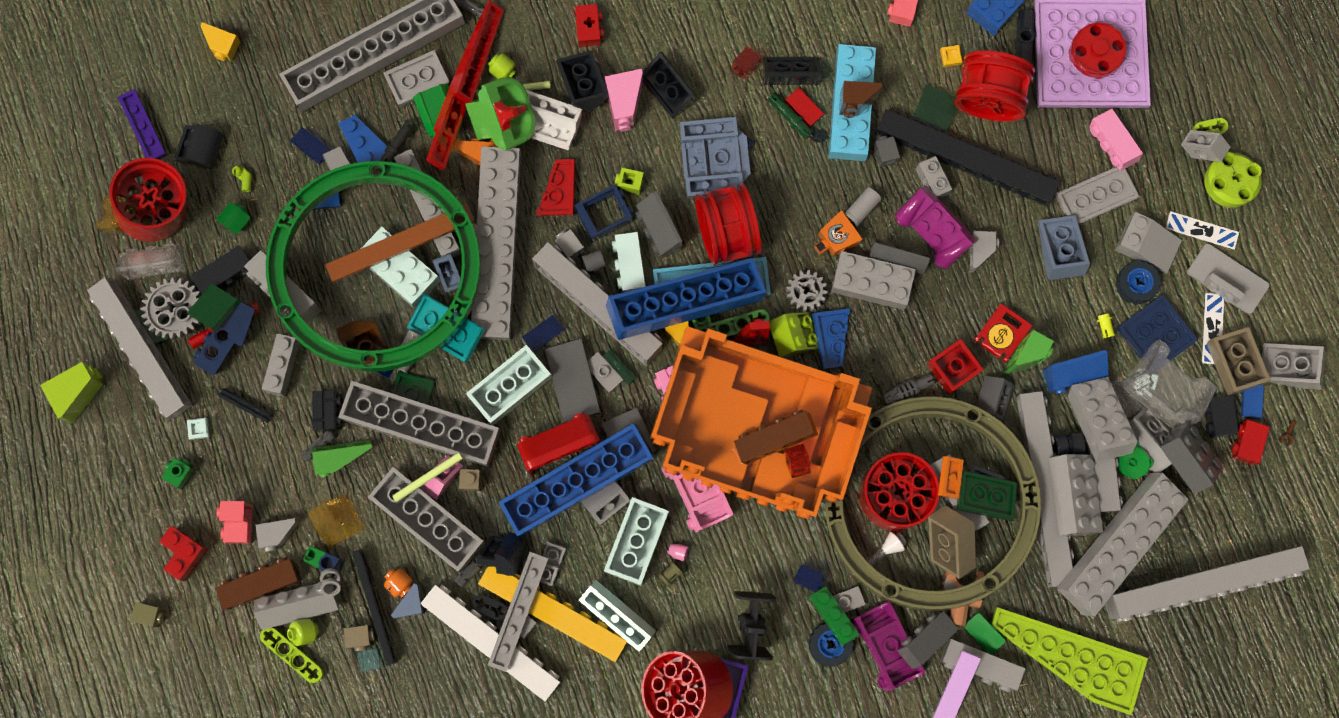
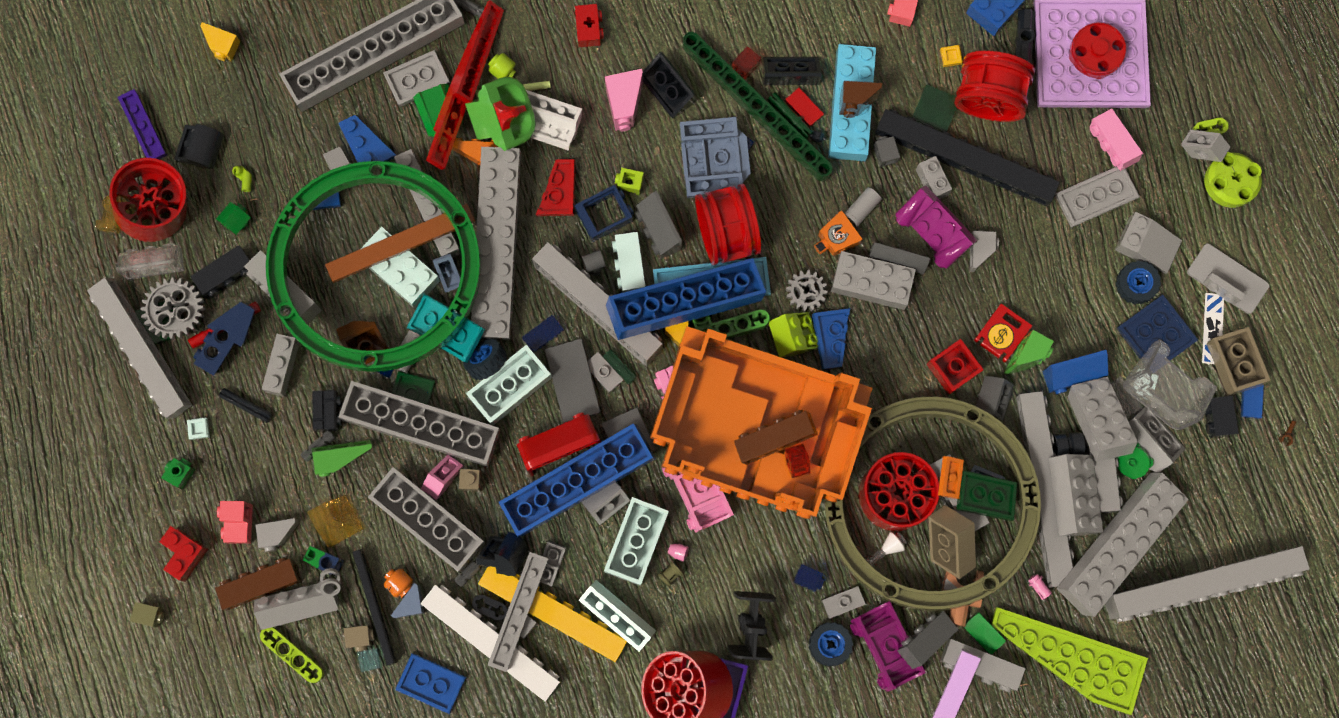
(72, 391): lime slope -> none
(213, 307): dark green tile -> none
(302, 632): lime head -> none
(310, 145): clear blue tile -> none
(393, 149): pearl dark grey pin -> none
(427, 477): yellowish green bar -> none
(430, 683): none -> blue tile
(486, 359): none -> black wheel
(569, 244): light grey brick -> none
(583, 80): black slope -> none
(753, 334): red wing -> none
(758, 114): none -> dark green beam
(834, 616): green plate -> none
(907, 389): dark grey hinge -> none
(1039, 586): none -> bright pink pin
(1063, 248): sand blue slope -> none
(1106, 325): neon yellow pin -> none
(1191, 457): dark grey brick -> none
(1202, 230): white sticker -> none
(1249, 442): red brick -> none
(1295, 365): light grey slope -> none

